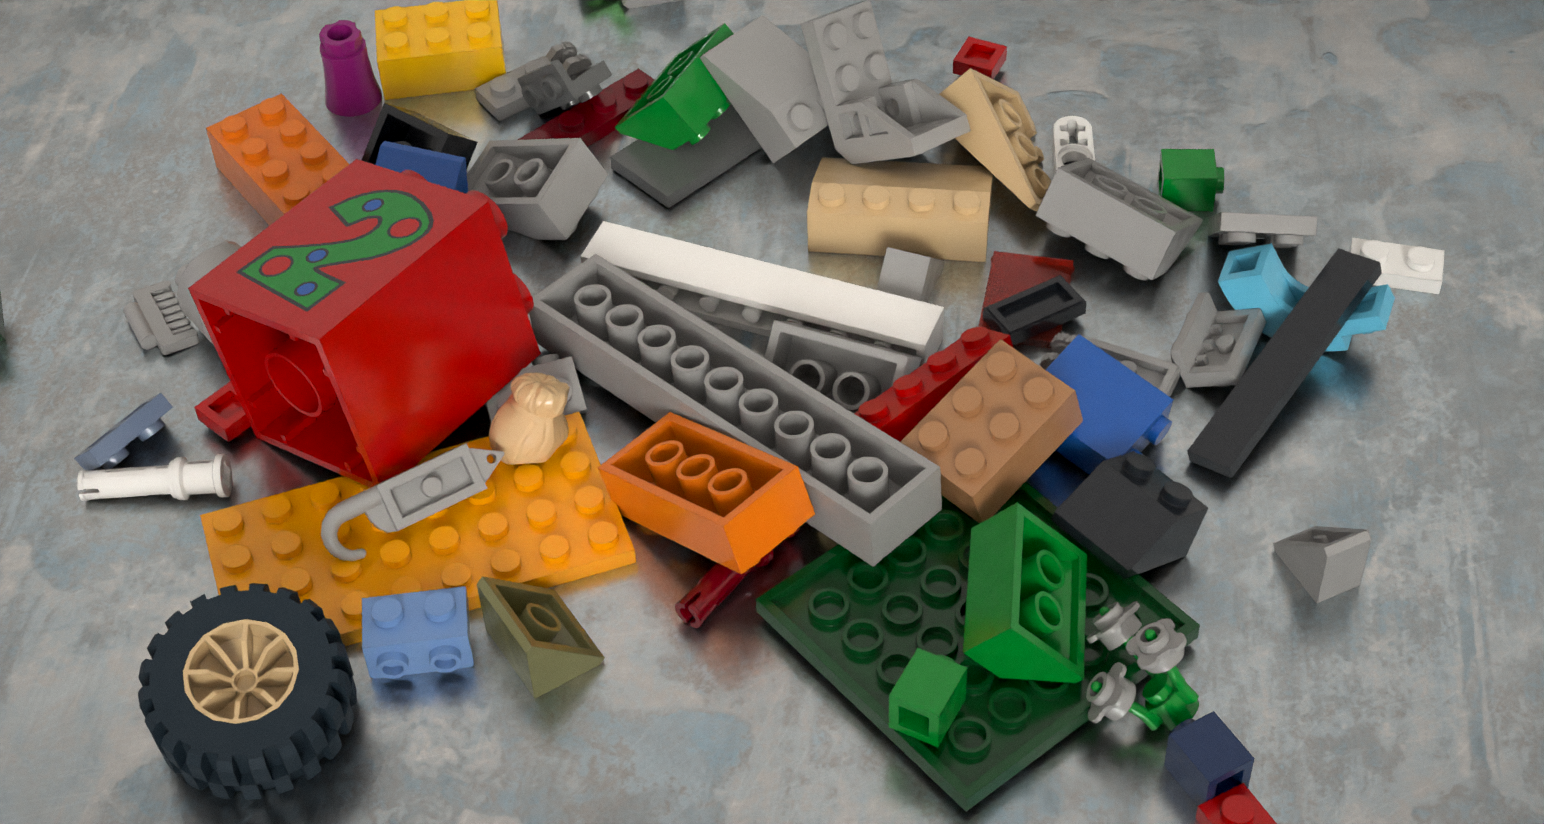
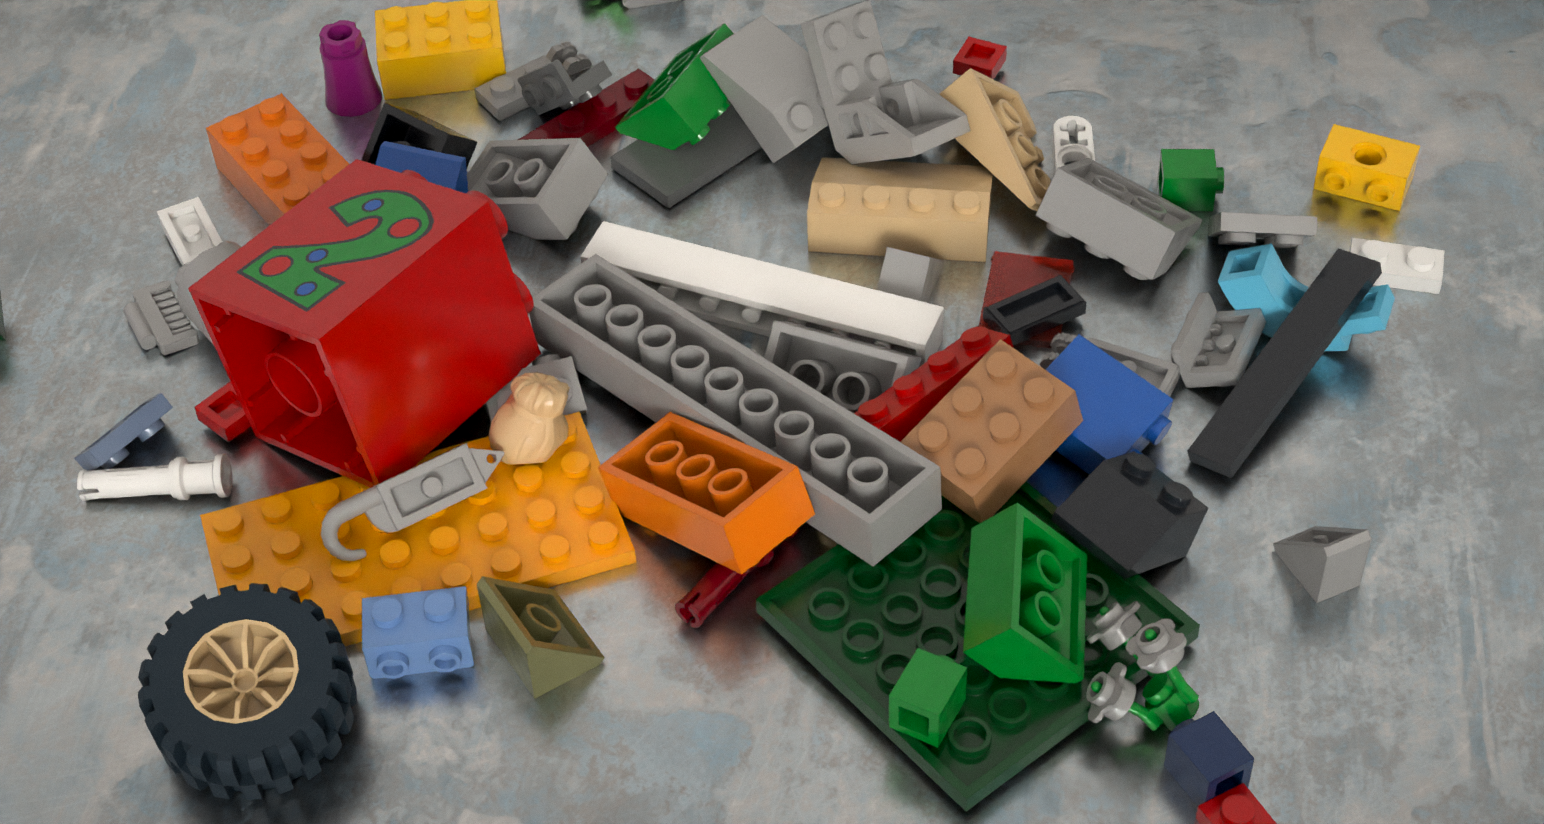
(188, 229): none -> white plate
(1366, 167): none -> yellow brick

